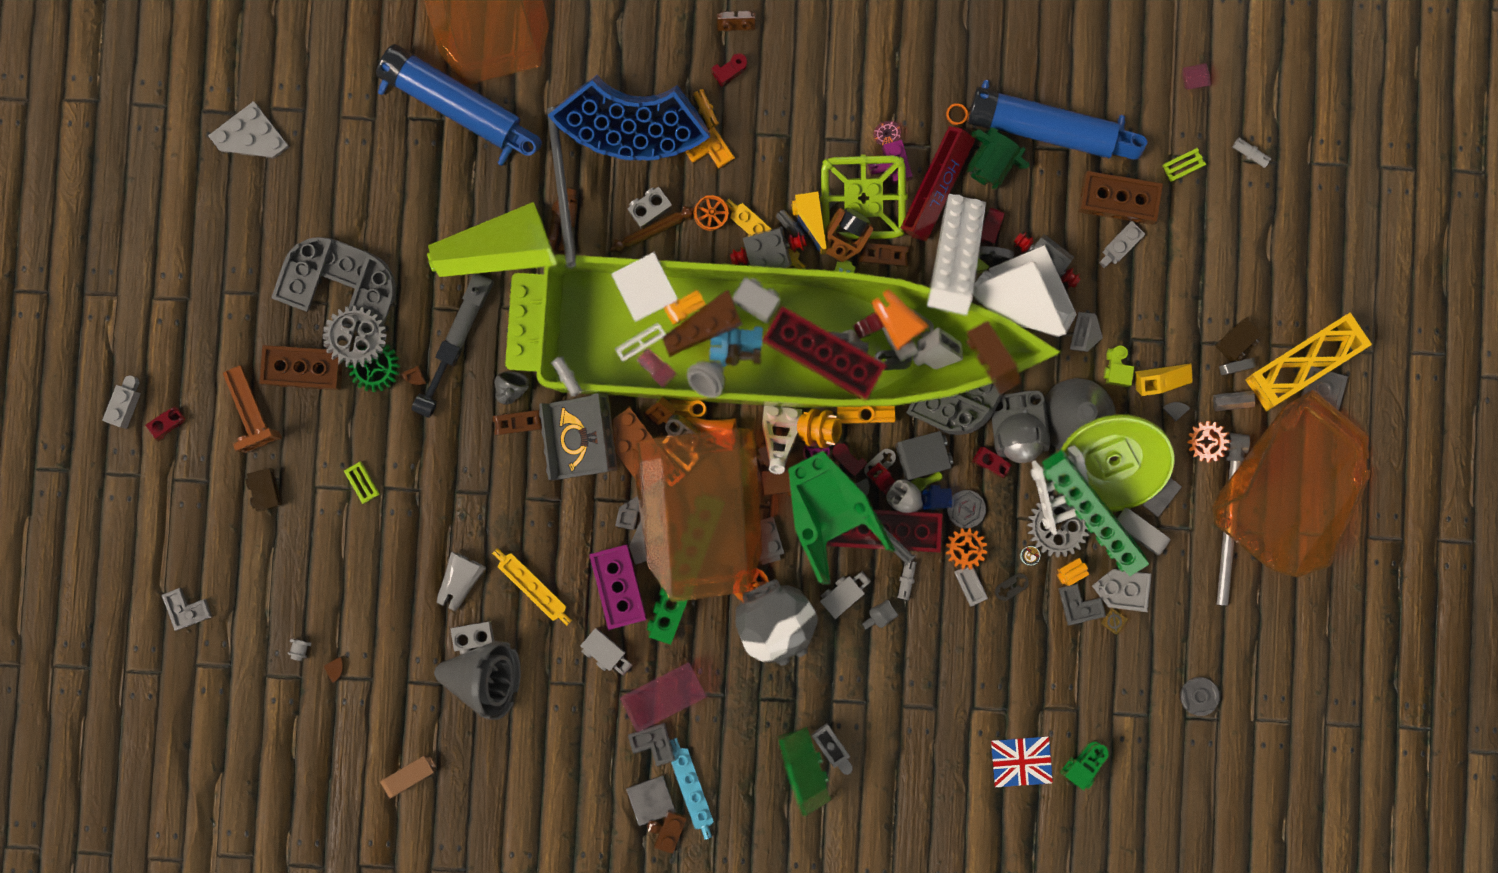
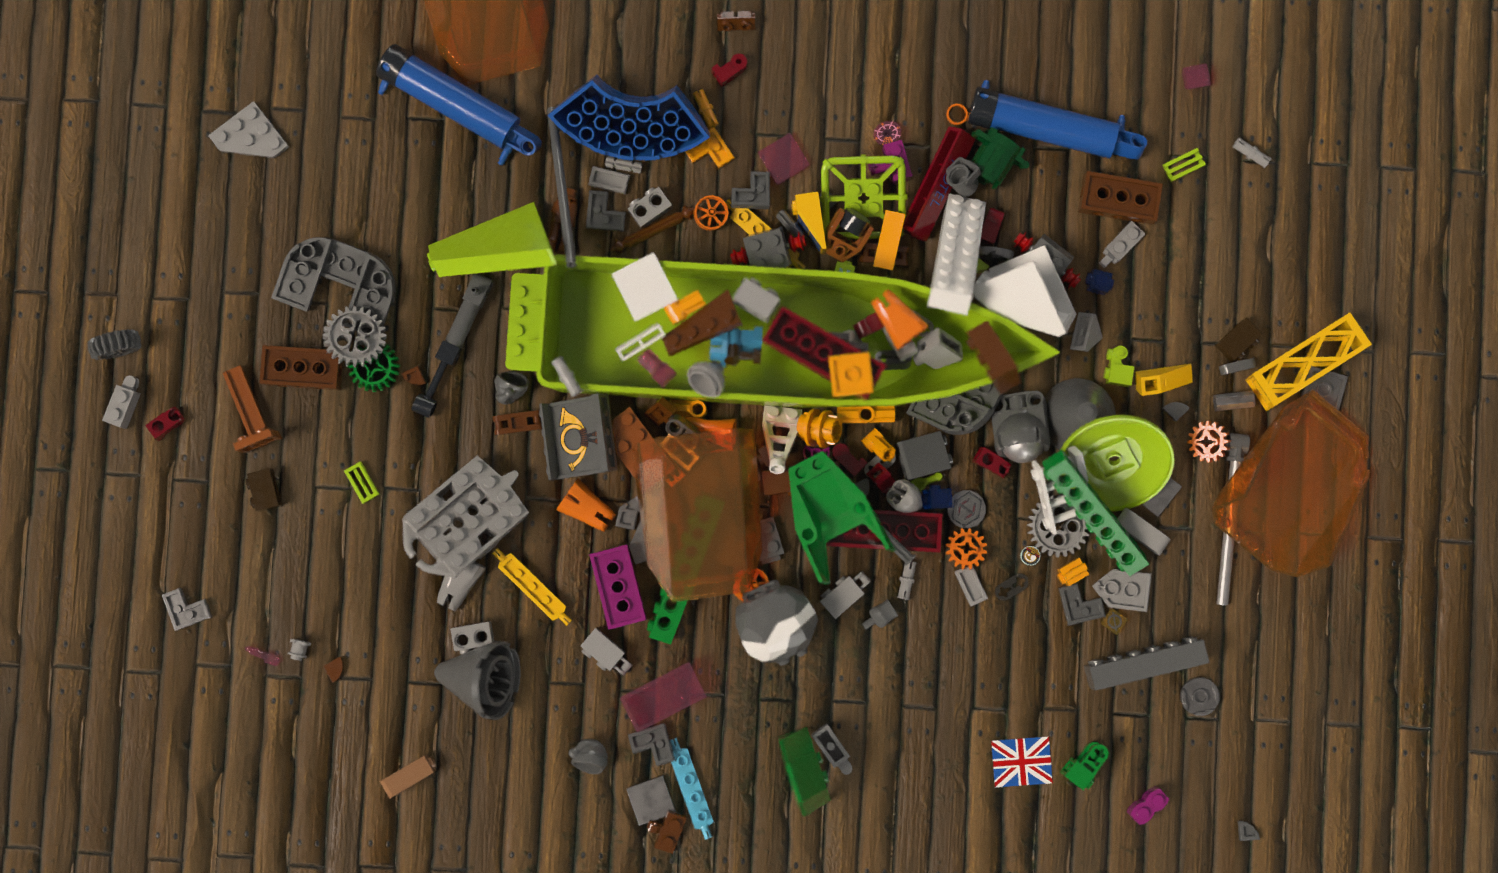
(114, 344): none -> dark grey gear
(268, 657): none -> clear pink piece
(462, 545): none -> light grey piece
(585, 506): none -> orange piece
(589, 756): none -> dark grey piece
(598, 216): none -> dark grey tile
(609, 180): none -> light grey tile
(625, 165): none -> light grey axle
(754, 197): none -> dark grey tile
(783, 159): none -> clear pink tile
(851, 374): none -> light orange tile
(877, 444): none -> light orange piece
(889, 240): none -> light orange slope
(961, 178): none -> dark grey piece
(1099, 281): none -> clear blue brick
(1144, 808): none -> magenta brick
(1146, 664): none -> dark grey brick
(1247, 831): none -> dark grey tile

